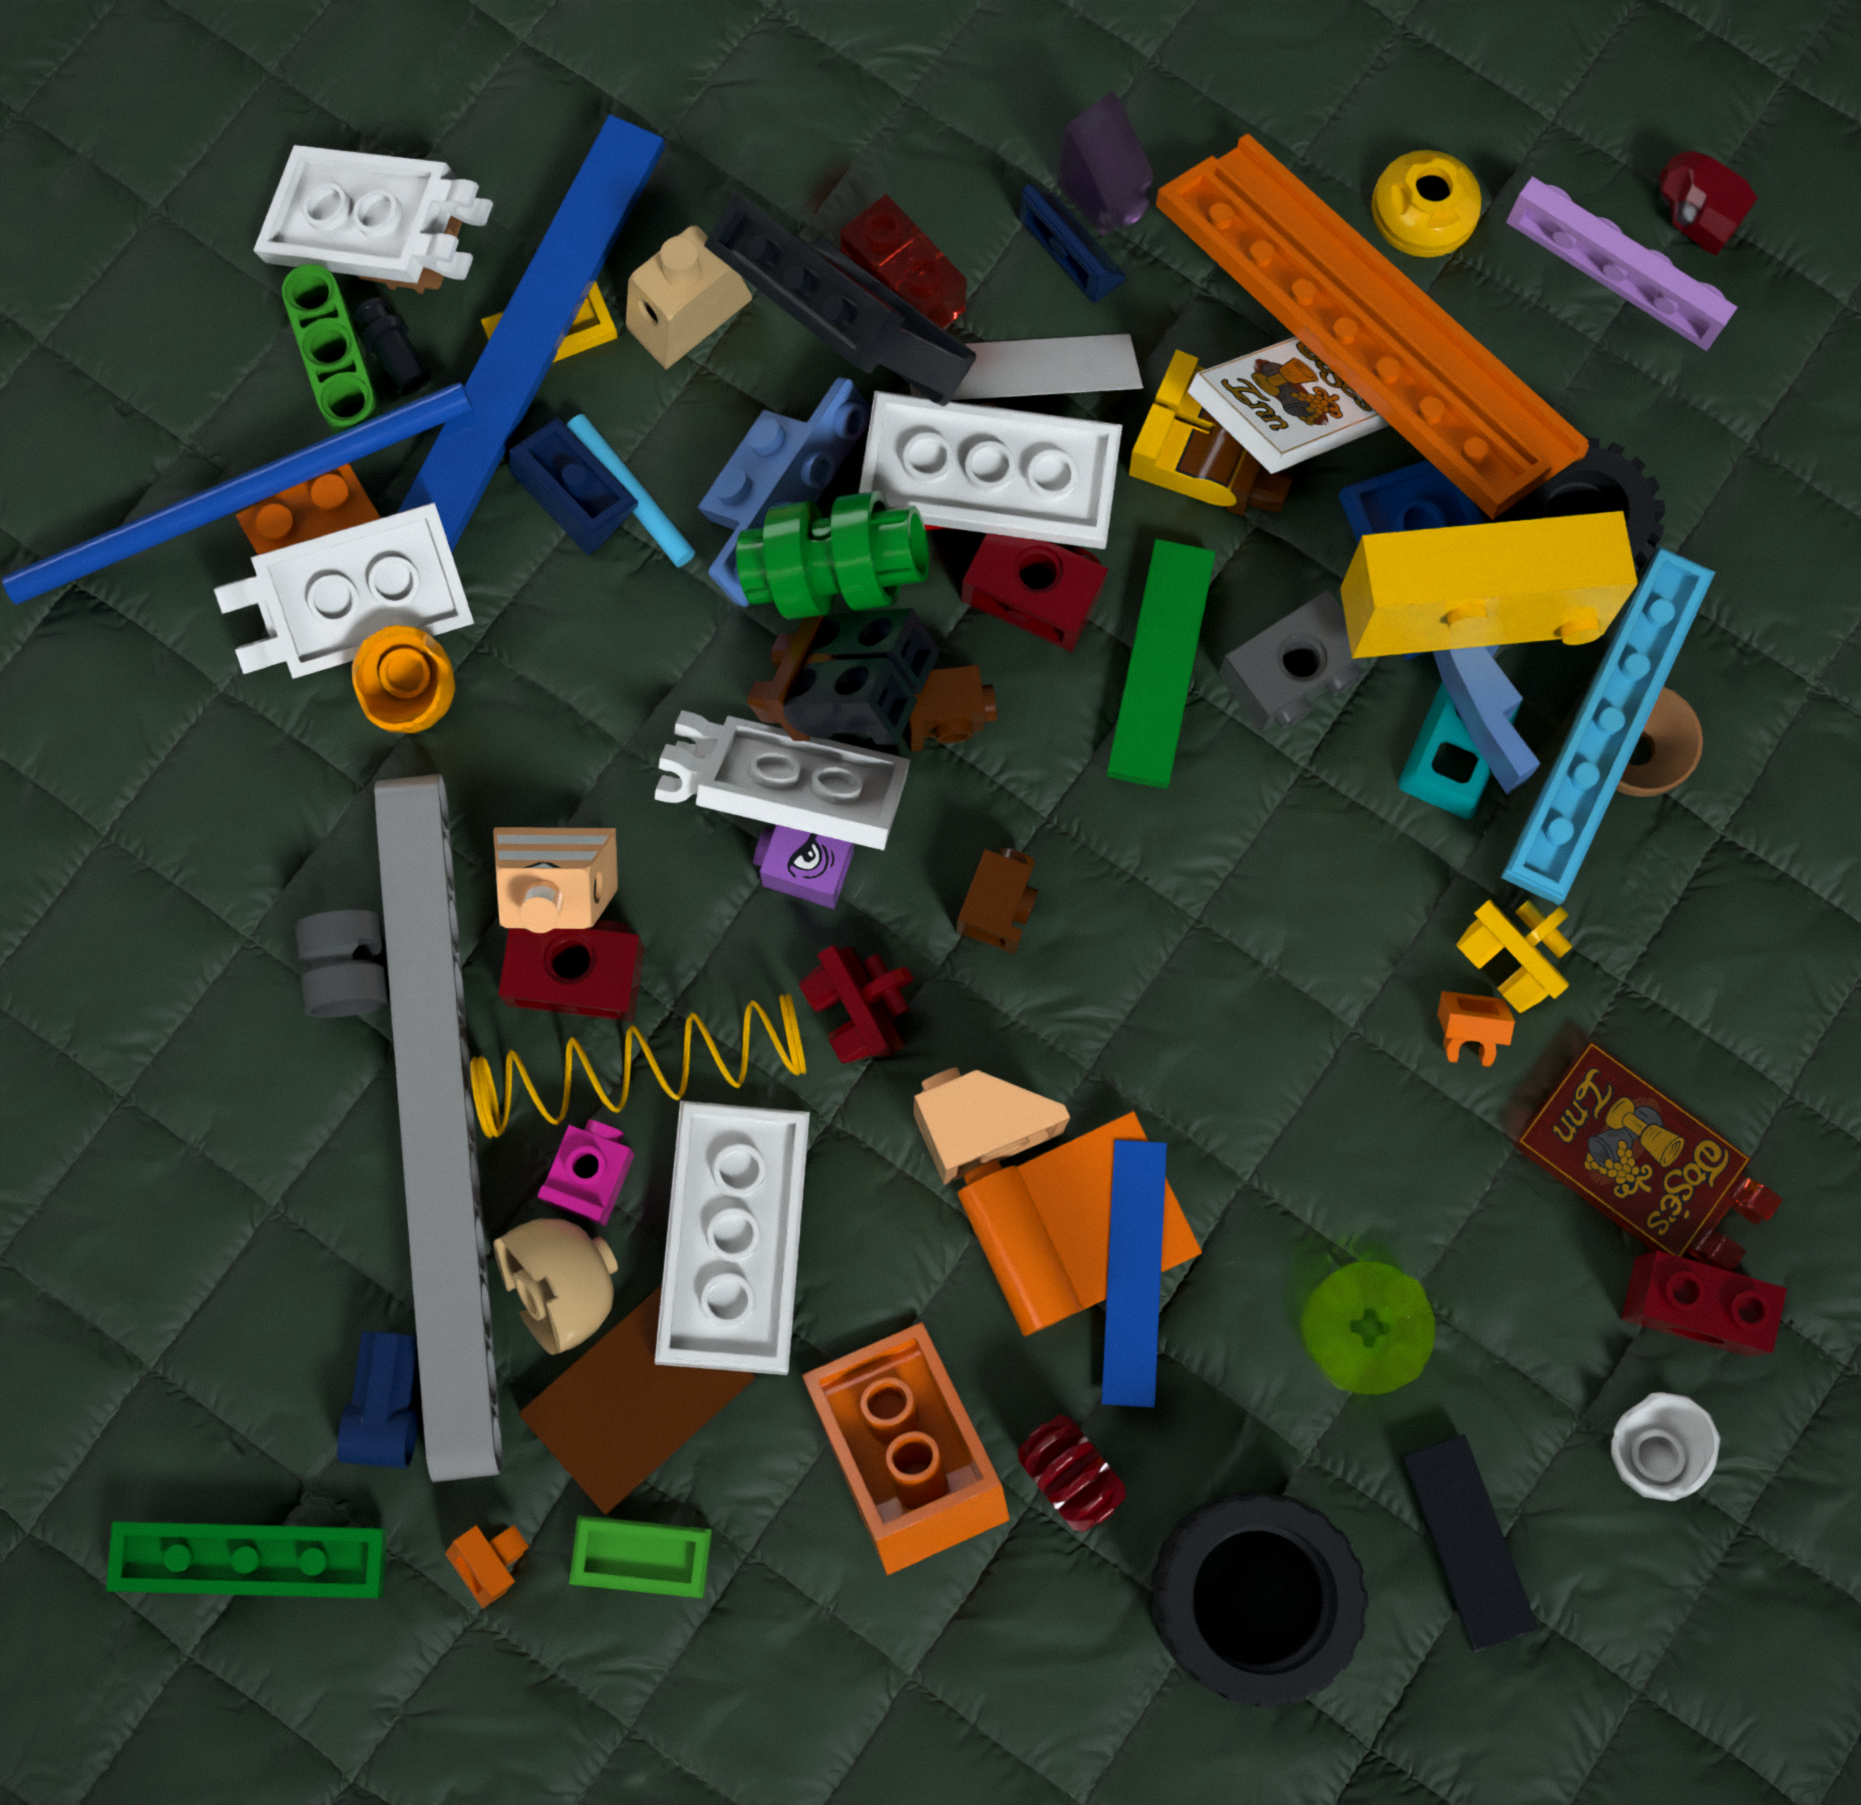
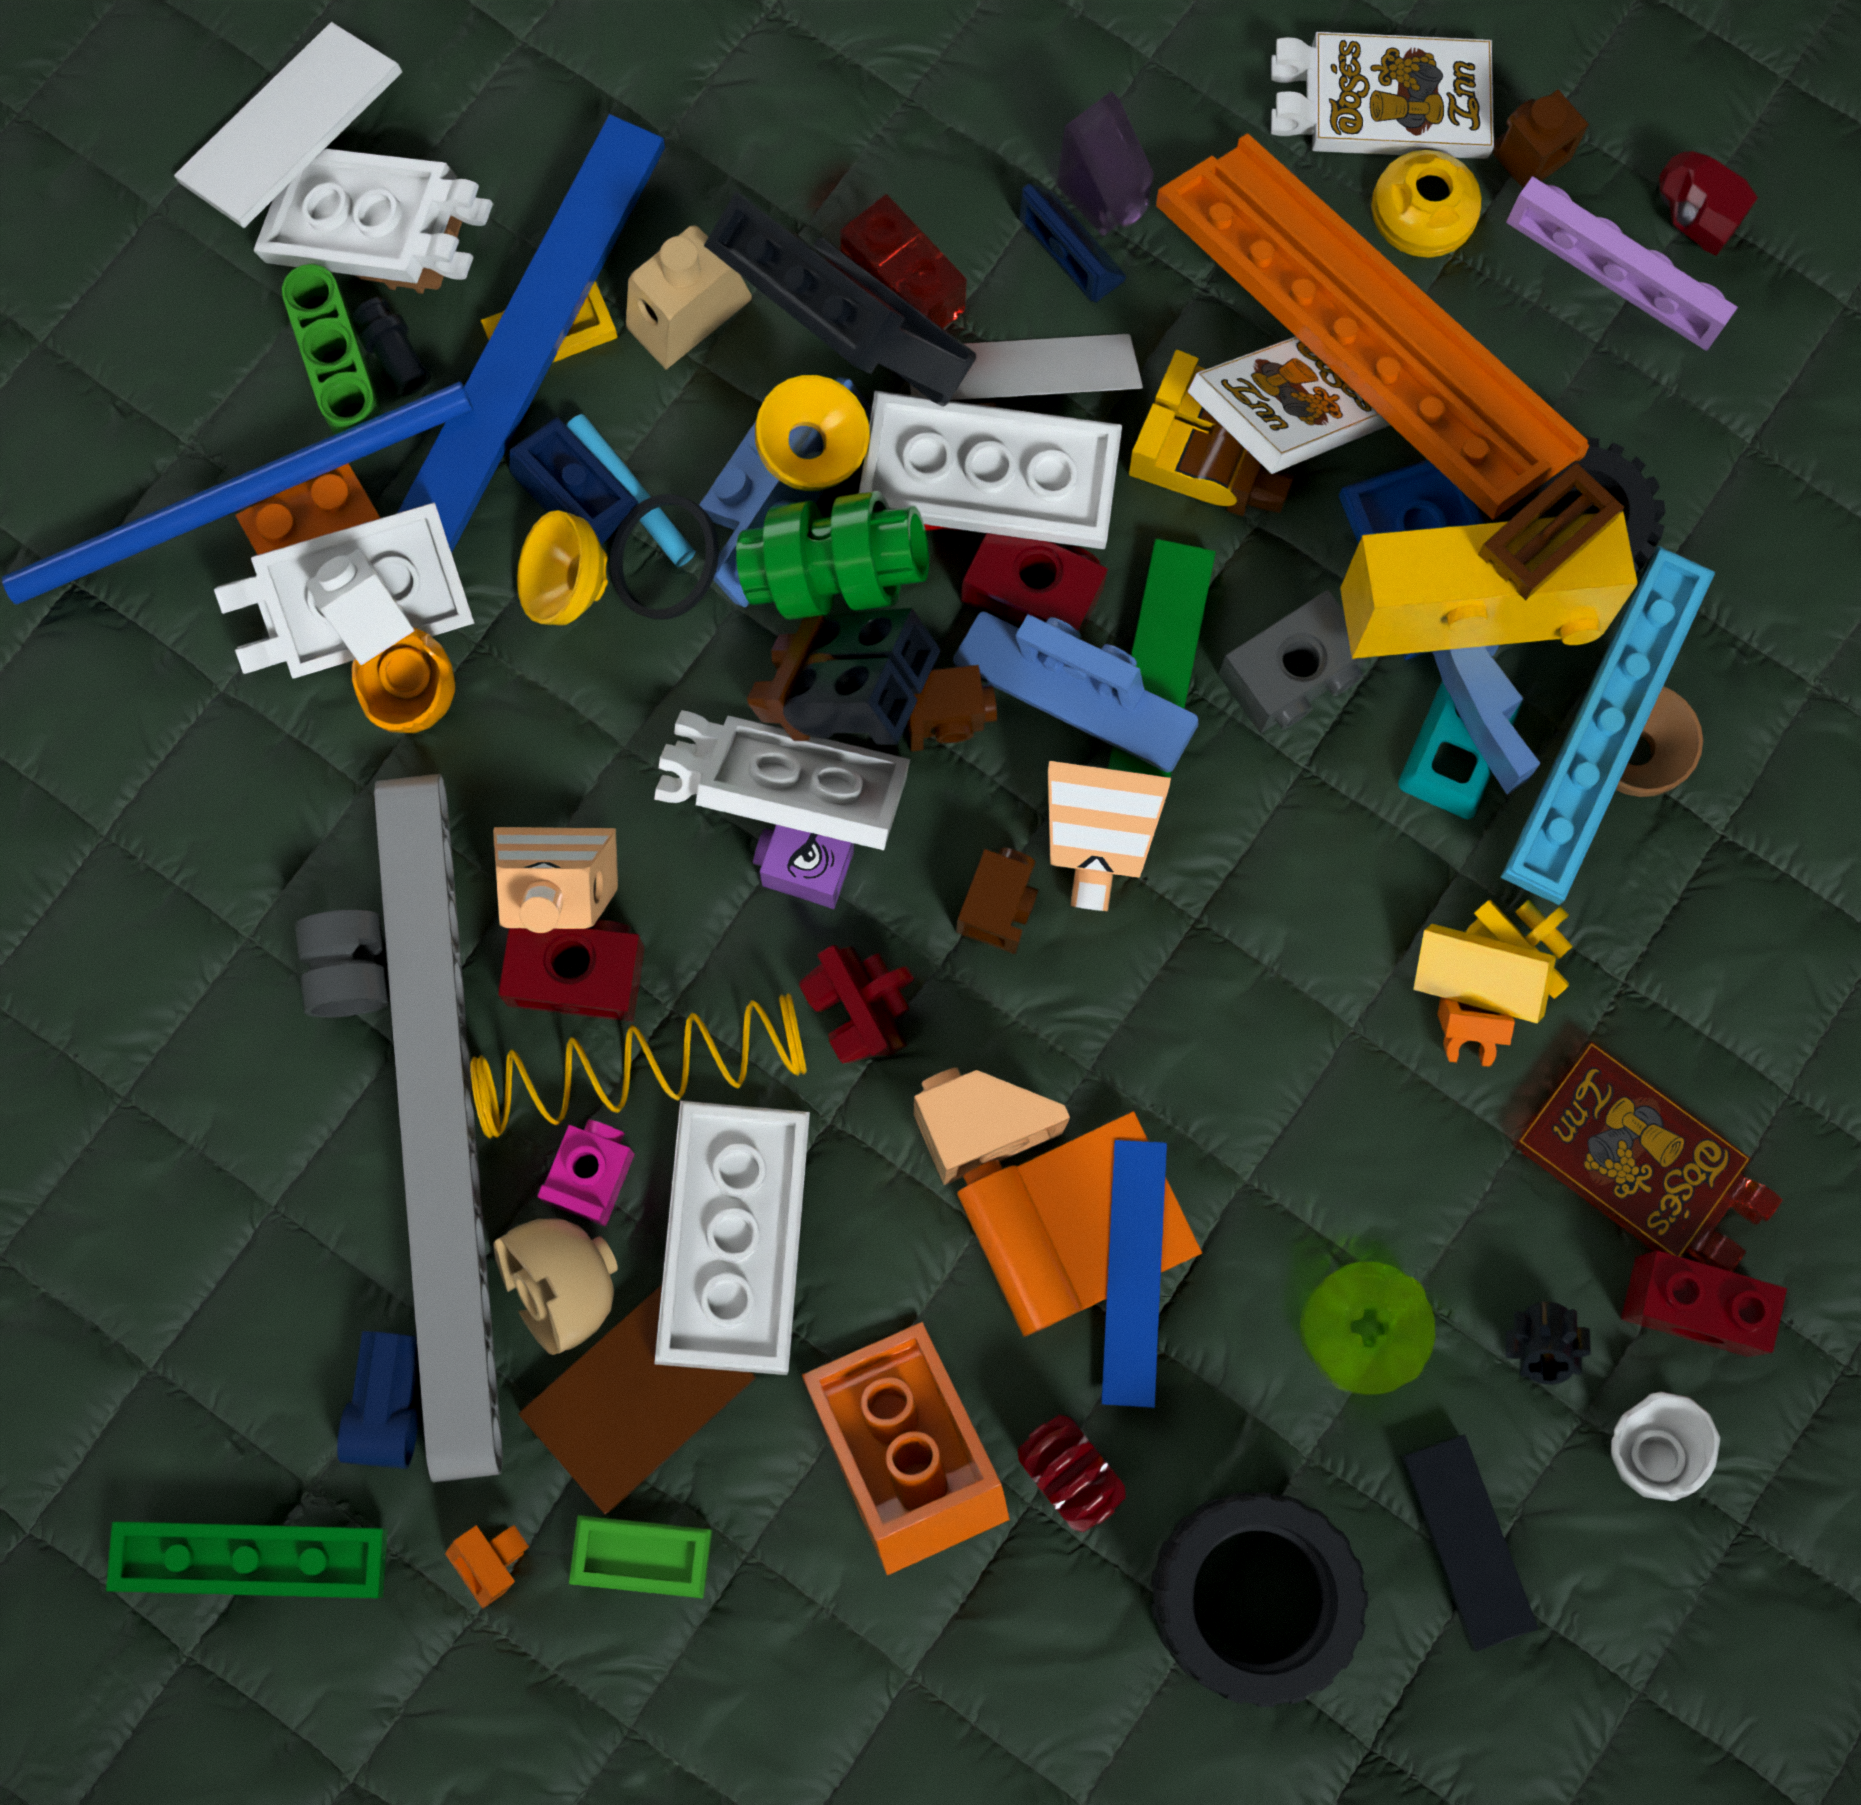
(288, 124): none -> white piece
(359, 605): none -> white brick
(560, 569): none -> yellow piece
(708, 572): none -> black piece
(829, 410): none -> yellow piece
(1079, 685): none -> medium blue bracket
(1101, 825): none -> torso
(1387, 94): none -> white tile
(1484, 973): none -> yellow tile
(1514, 565): none -> reddish brown tile
(1540, 138): none -> reddish brown brick
(1548, 1343): none -> black gear

